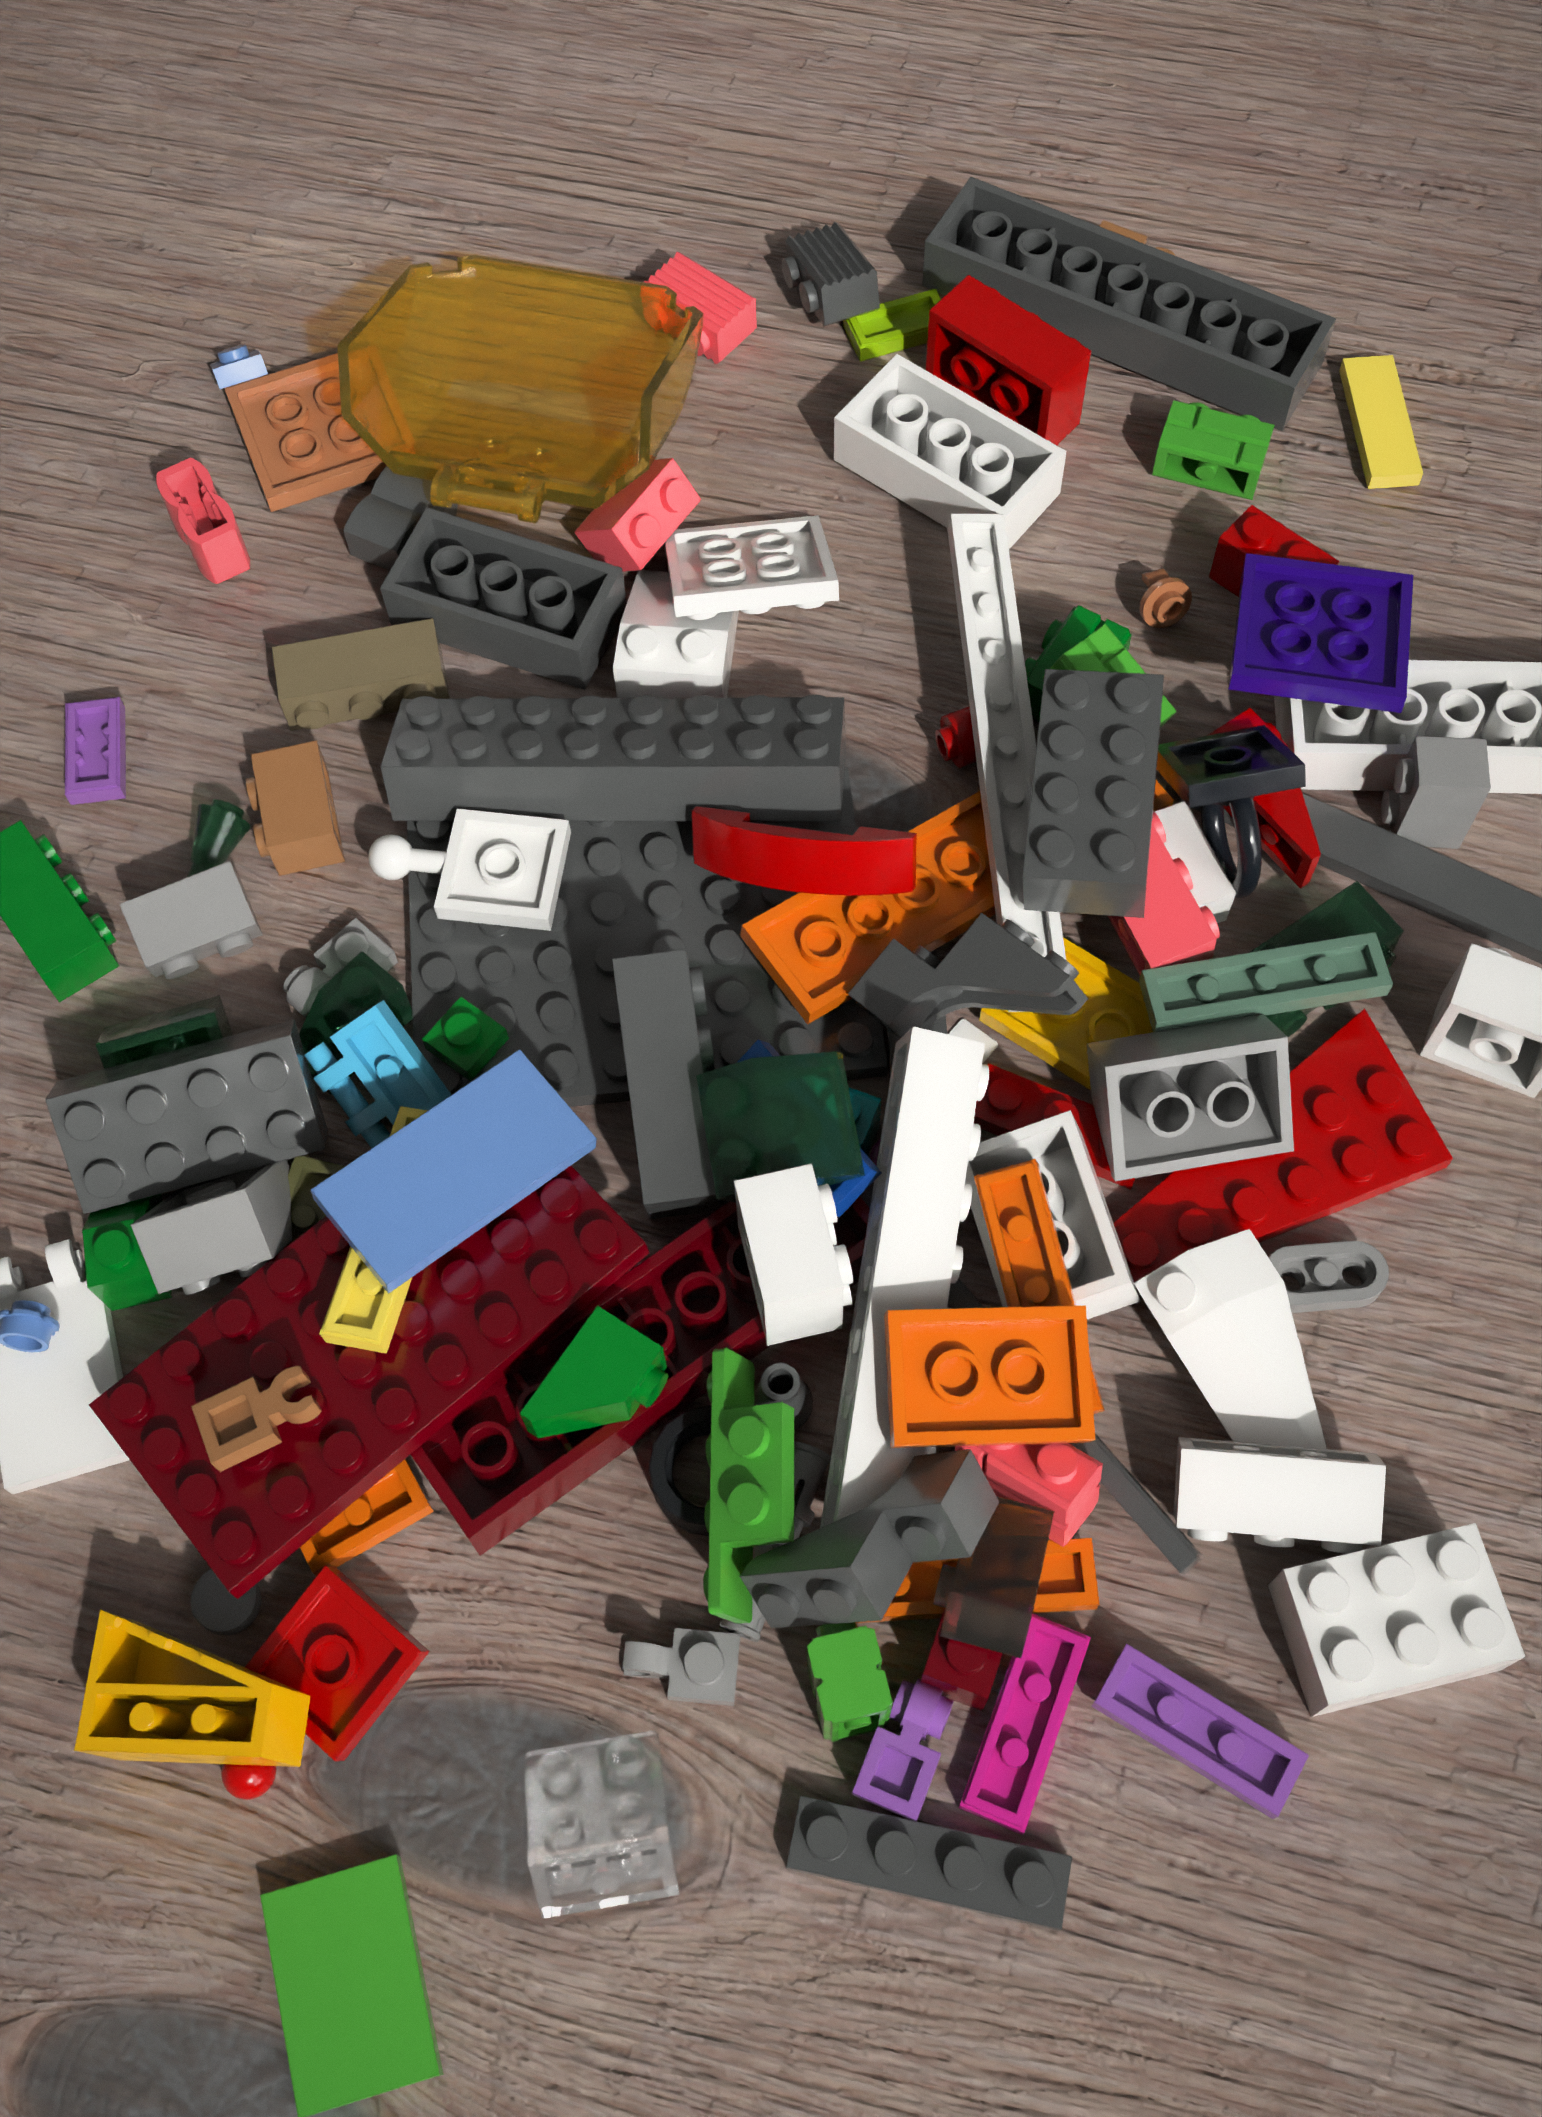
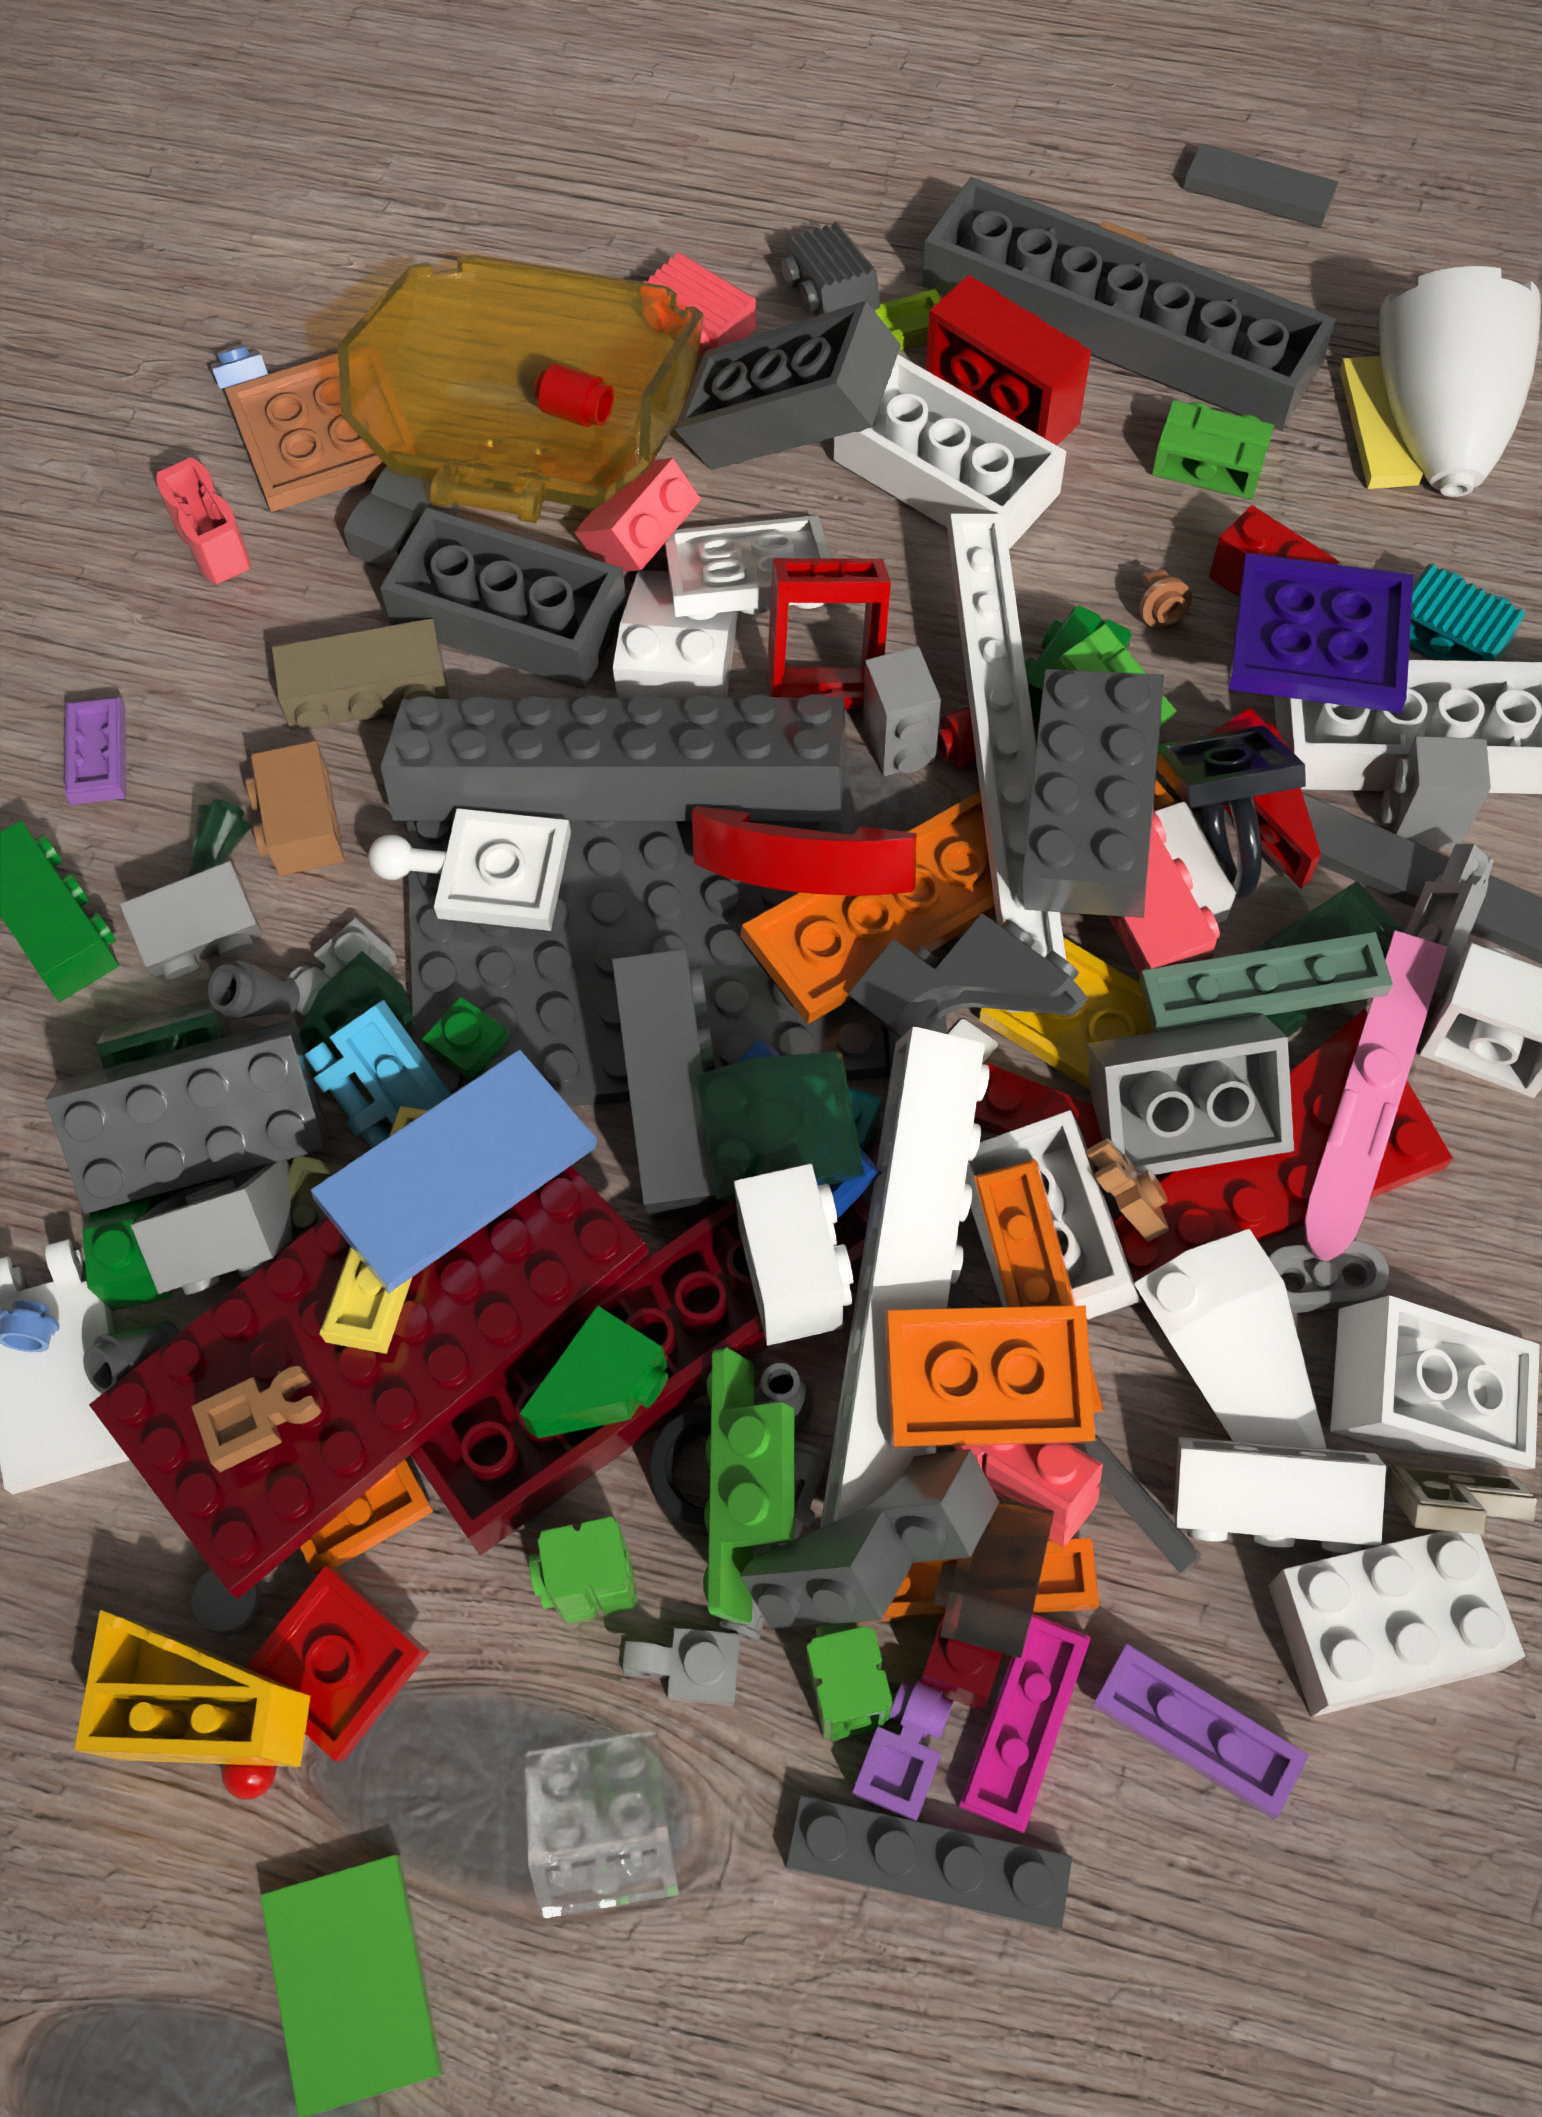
(120, 1352): none -> dark grey cone
(248, 991): none -> dark grey cone
(574, 395): none -> red brick
(584, 1571): none -> bright green brick
(789, 386): none -> dark grey brick
(826, 582): none -> red window
(901, 711): none -> light grey brick
(1135, 1192): none -> medium nougat plate
(1260, 185): none -> dark grey tile
(1371, 1097): none -> bright pink piece
(1434, 1384): none -> white slope
(1451, 906): none -> light grey hinge
(1457, 1498): none -> dark tan tile
(1458, 620): none -> teal brick
(1459, 369): none -> white cylinder

